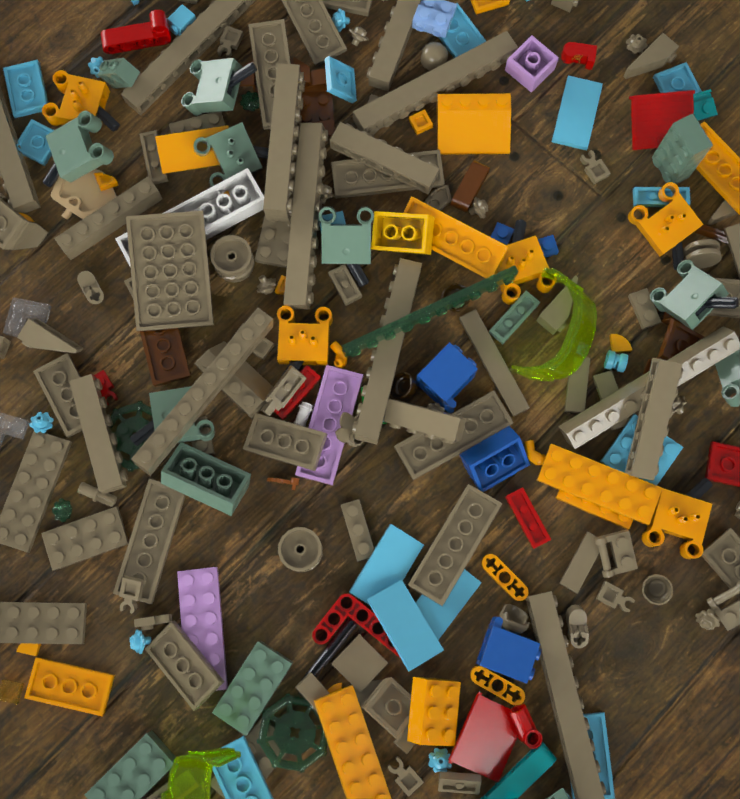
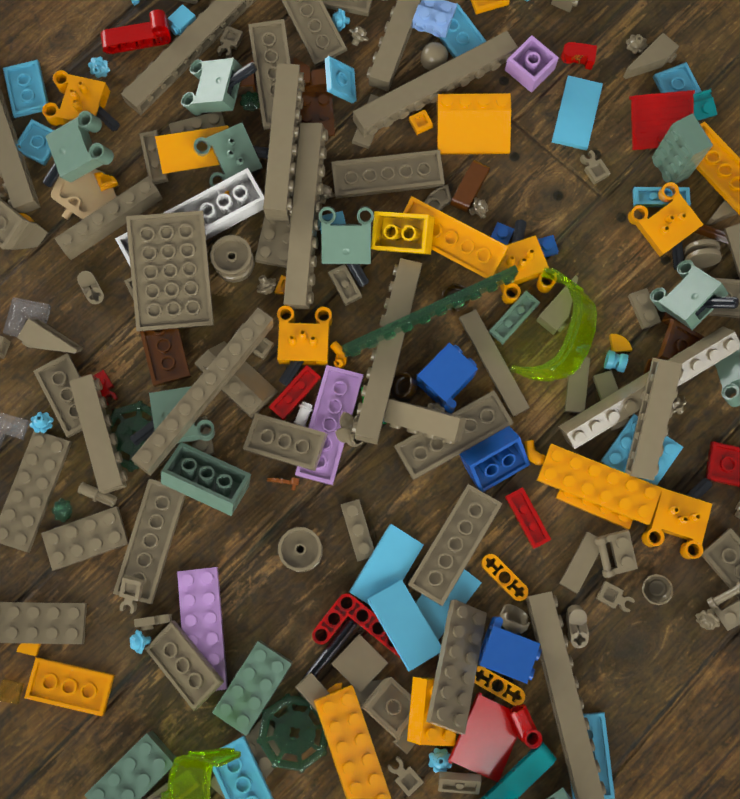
(118, 73): sand green brick -> none
(283, 390): dark tan hinge -> none
(384, 158): dark tan brick -> none
(457, 667): none -> dark tan plate

